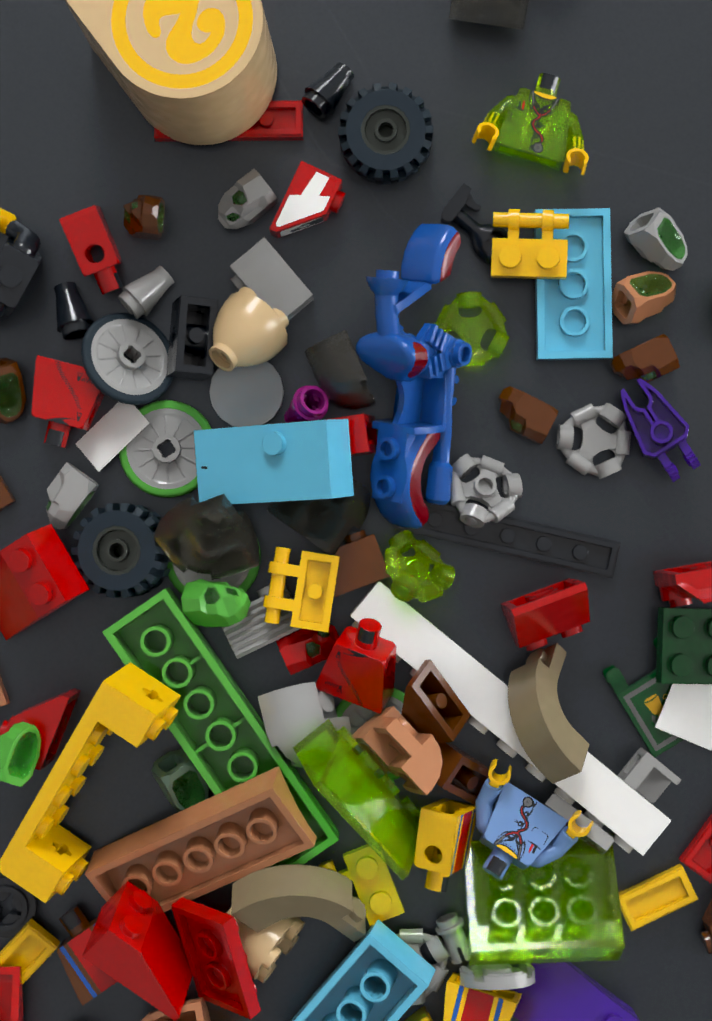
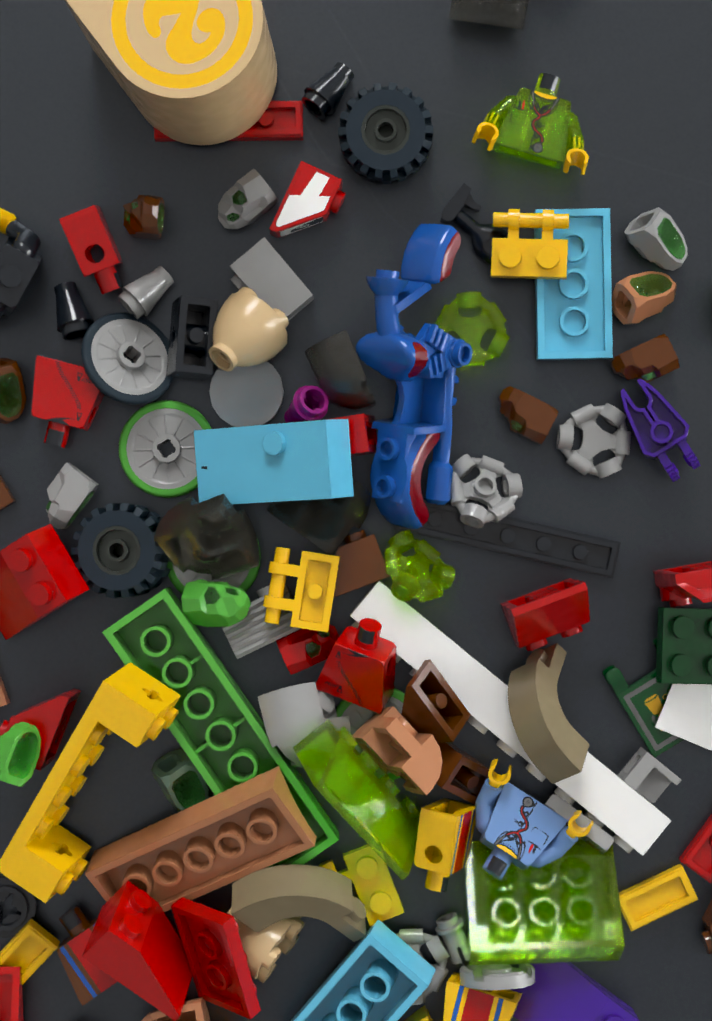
(111, 434): white sticker -> none

